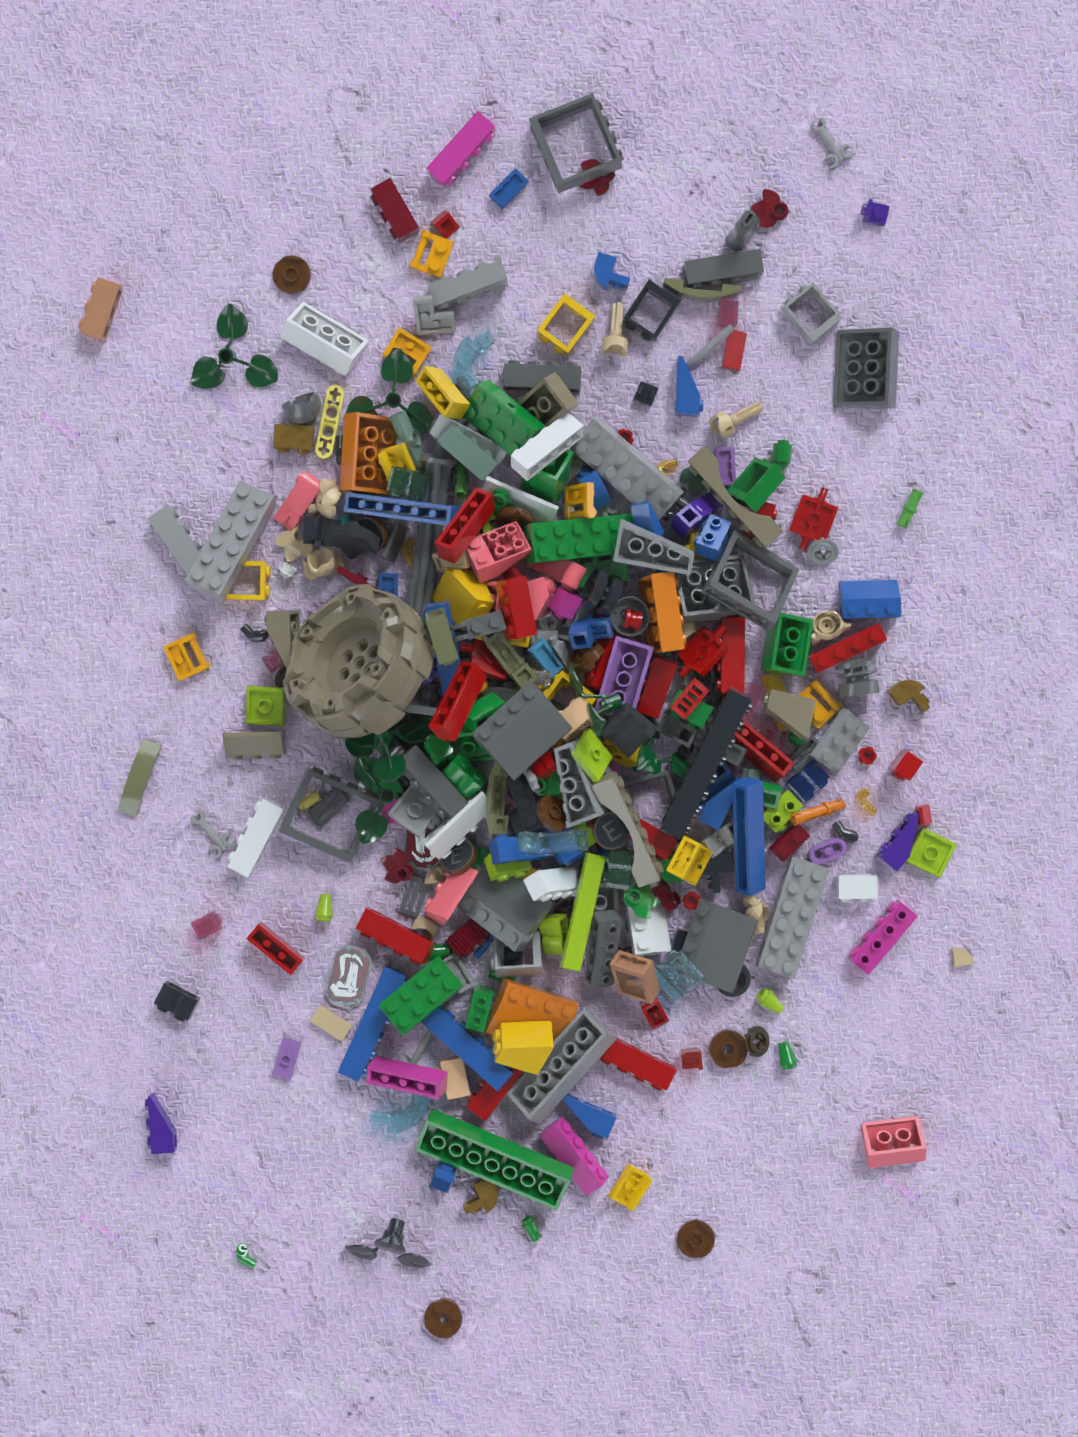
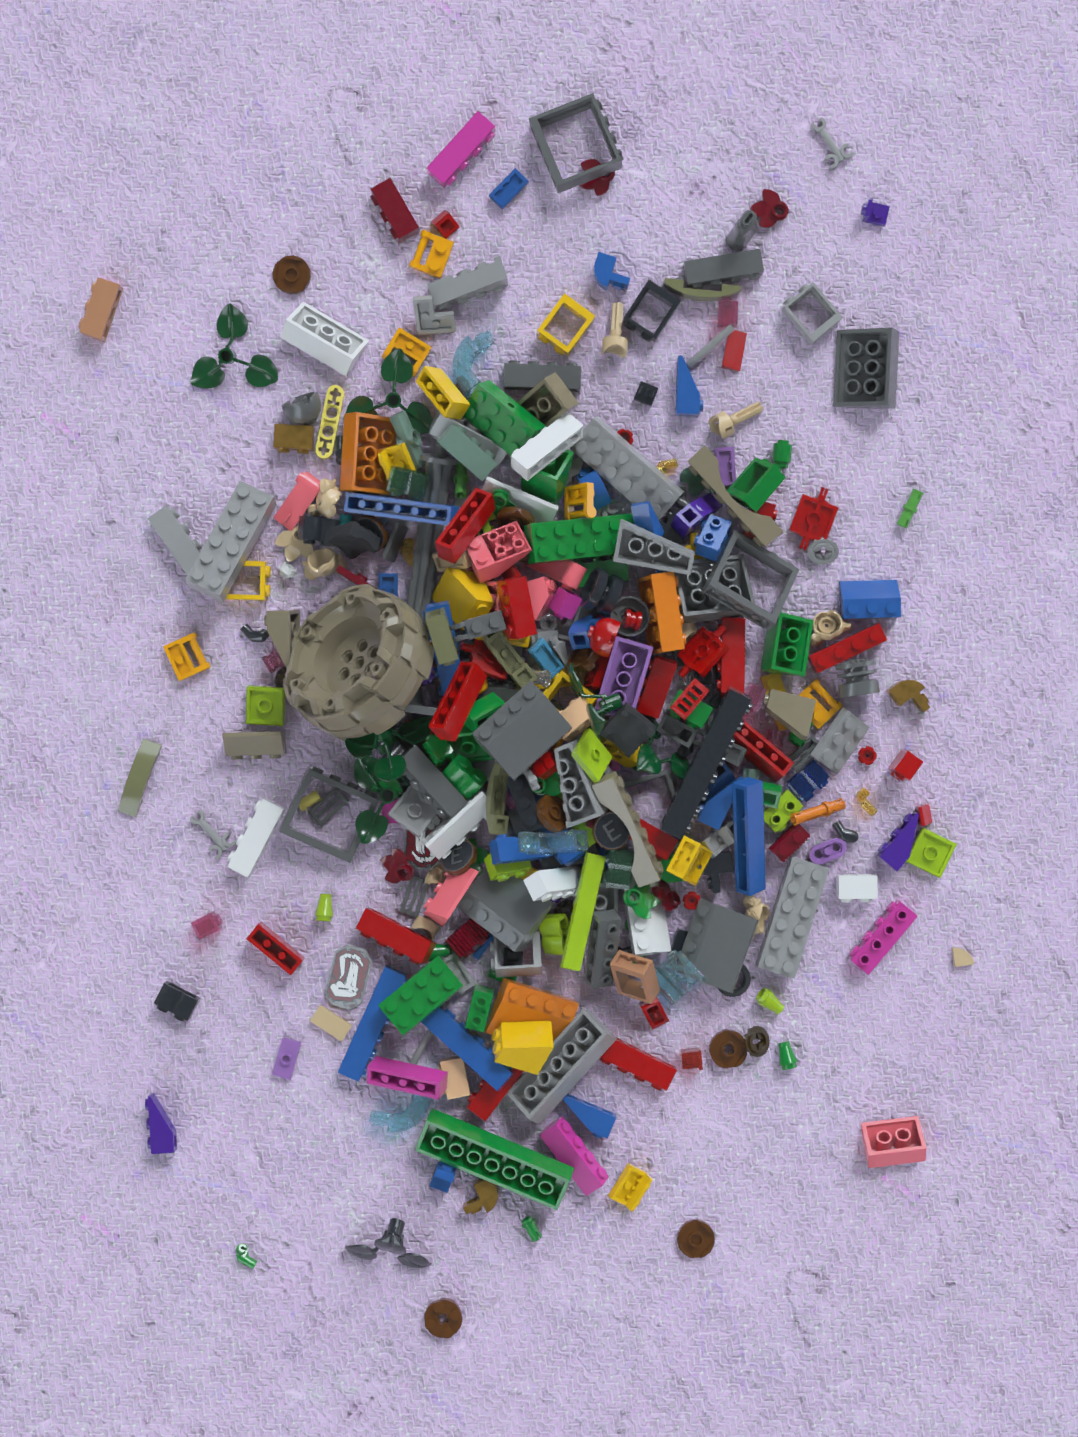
(603, 636): none -> red cylinder

